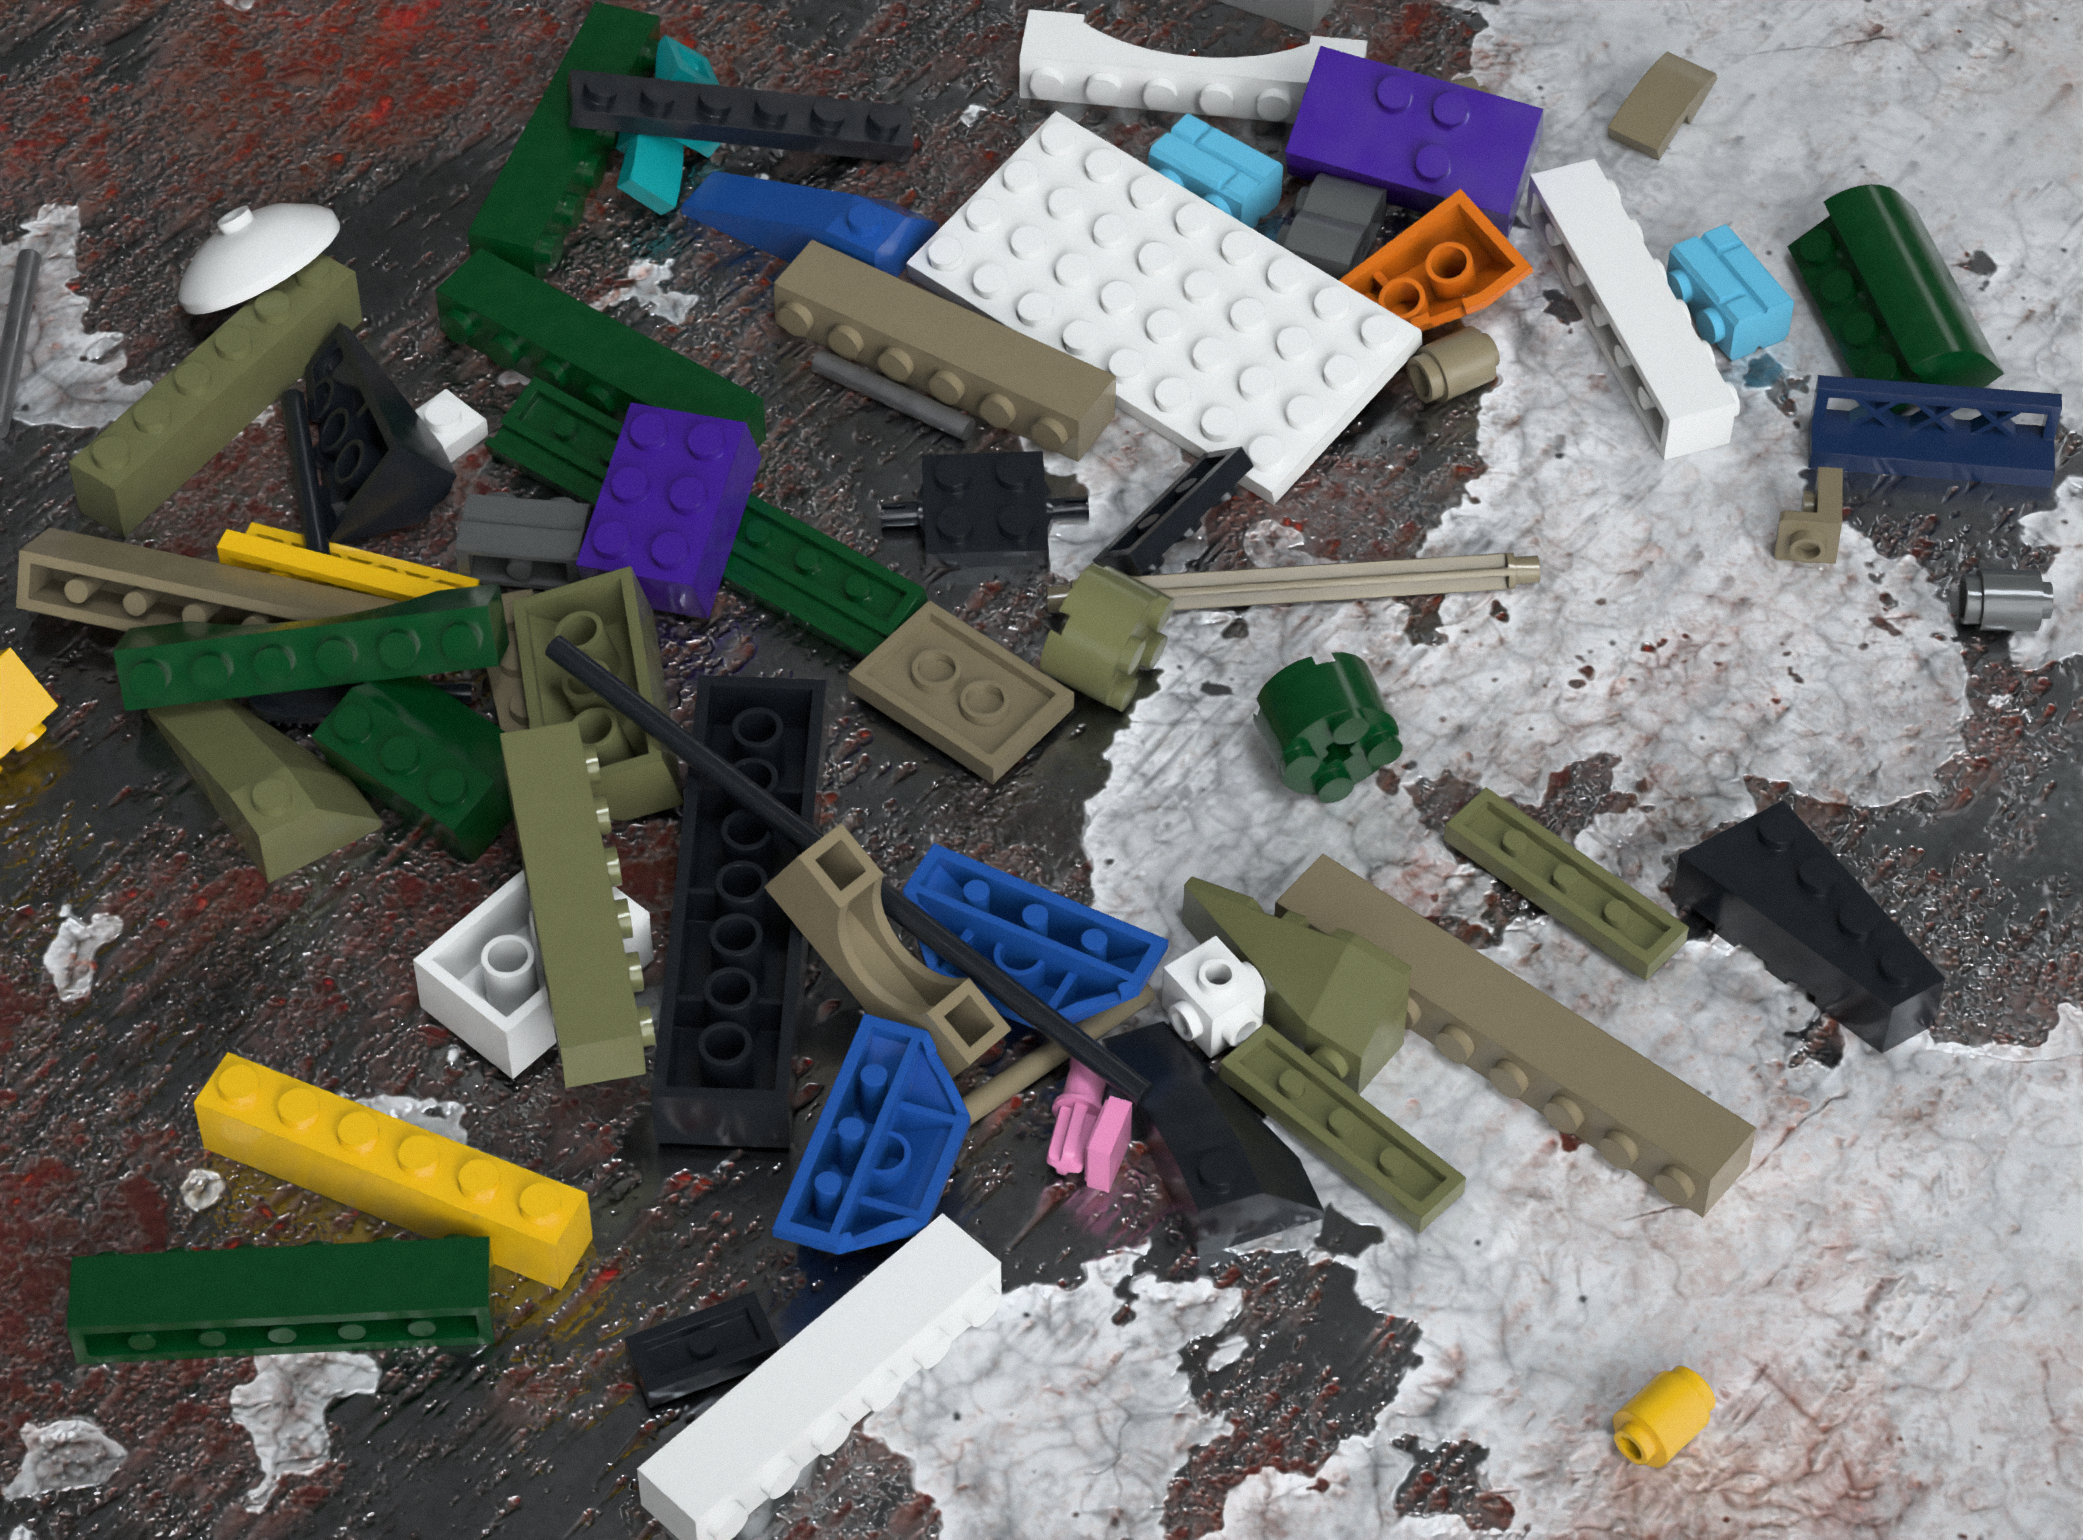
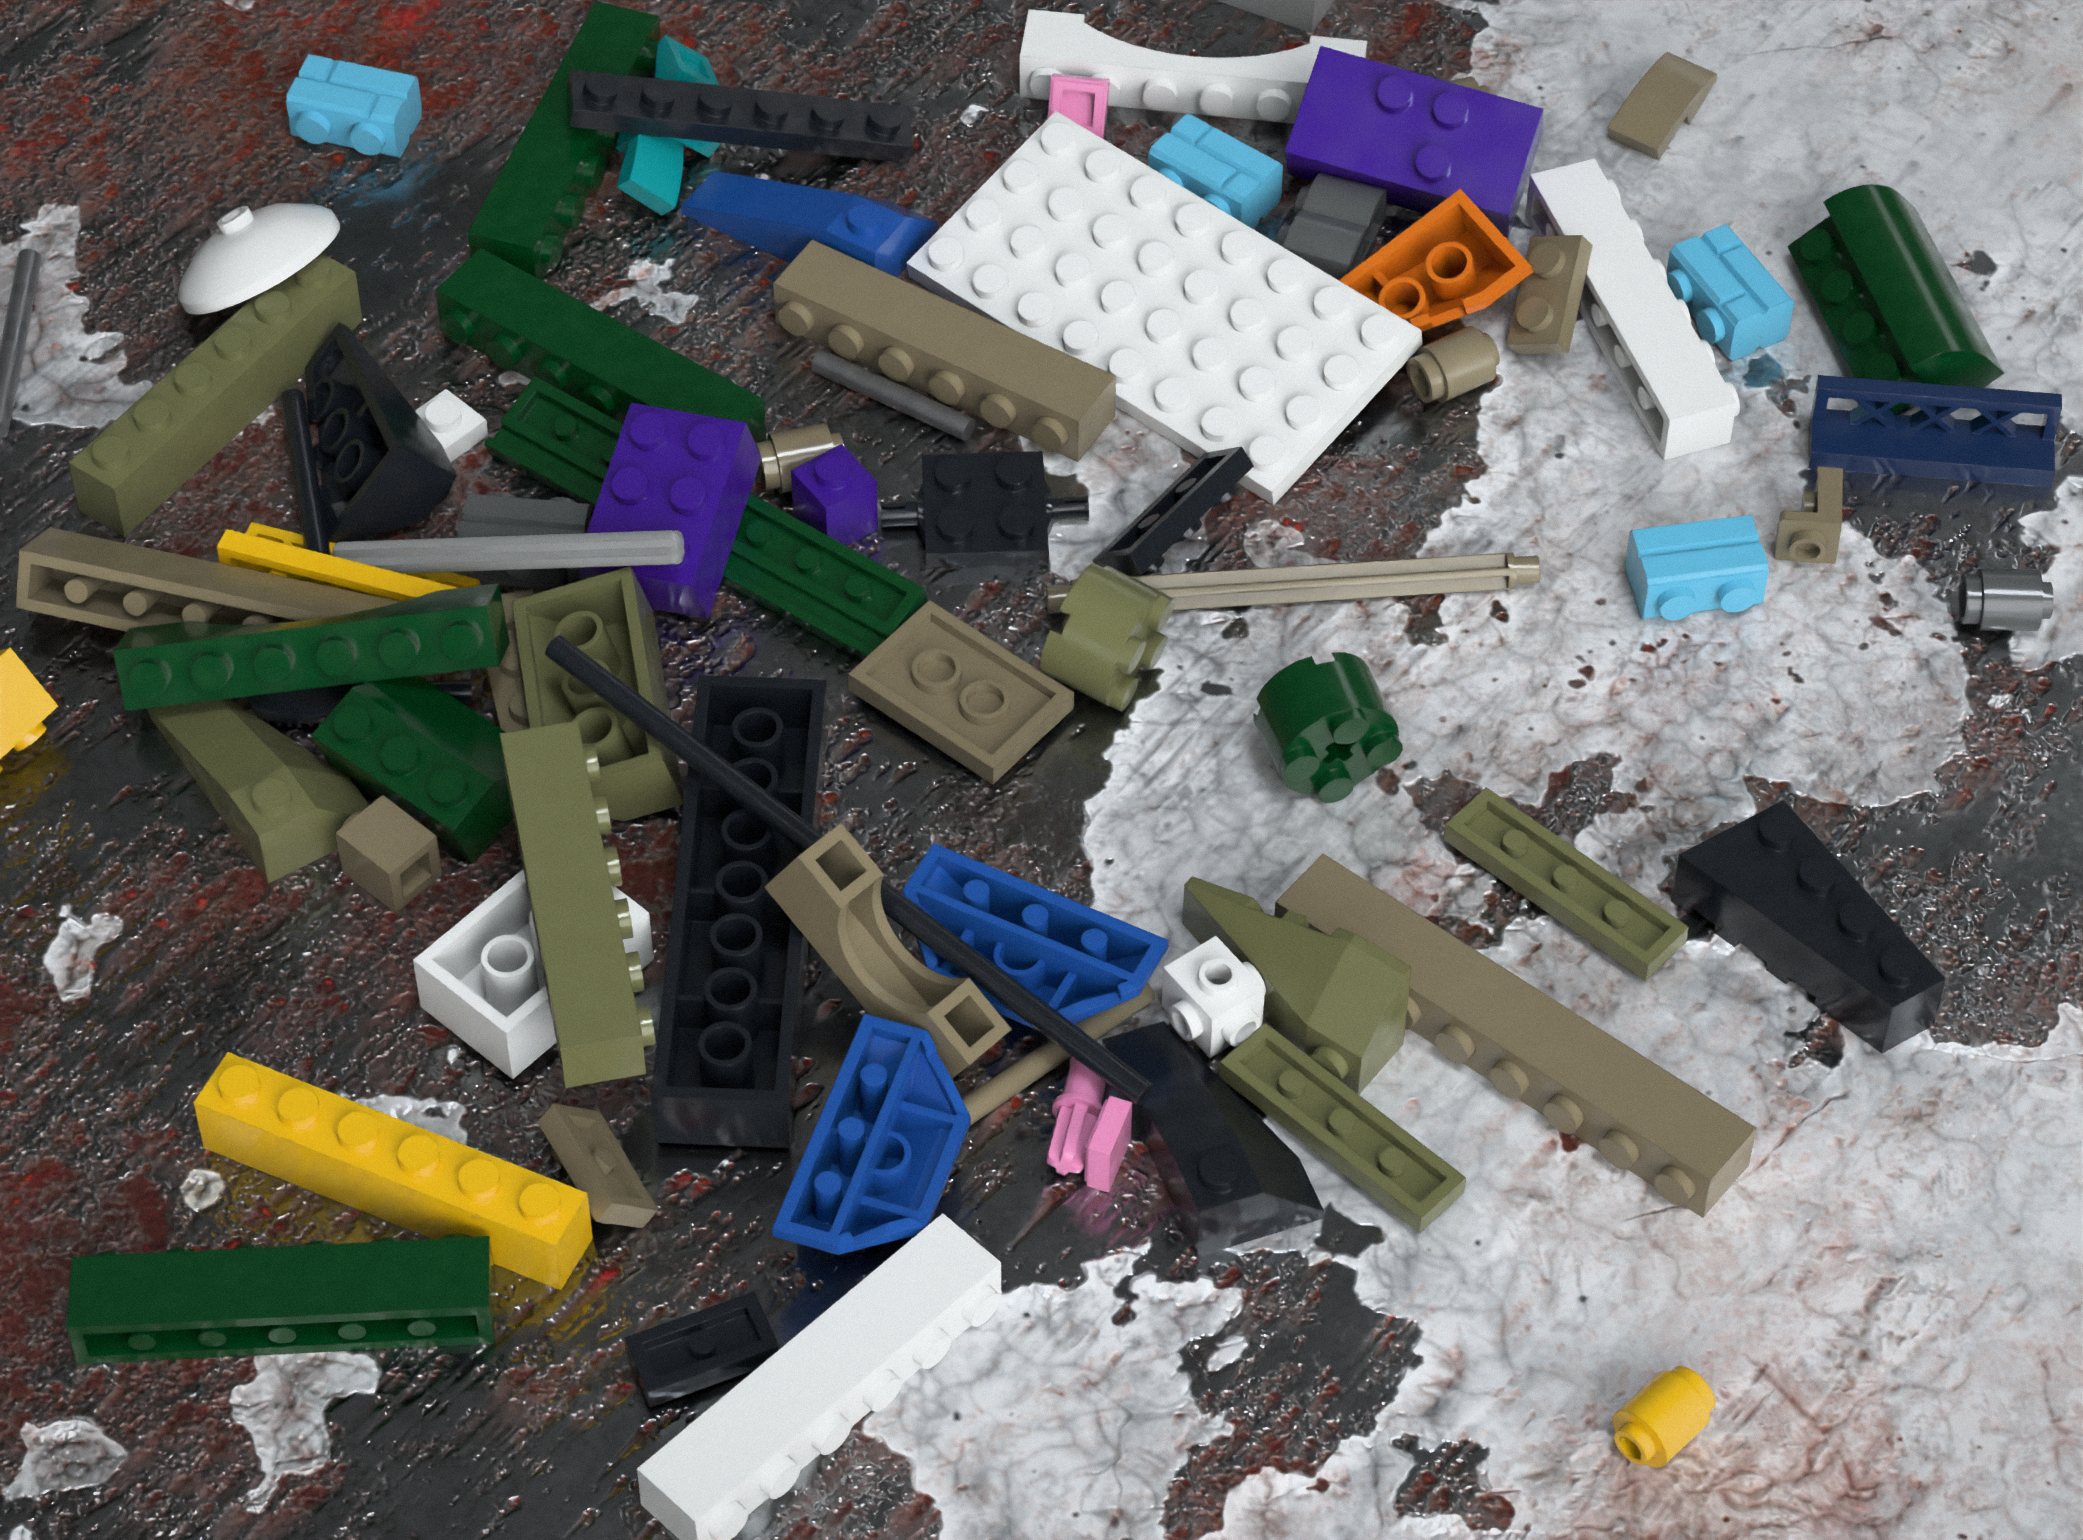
(354, 106): none -> medium azure brick
(388, 853): none -> dark tan brick
(518, 552): none -> light grey axle
(597, 1165): none -> dark tan plate
(791, 449): none -> dark tan brick
(836, 496): none -> dark purple brick
(1080, 100): none -> bright pink tile
(1550, 295): none -> dark tan plate
(1696, 567): none -> medium azure brick

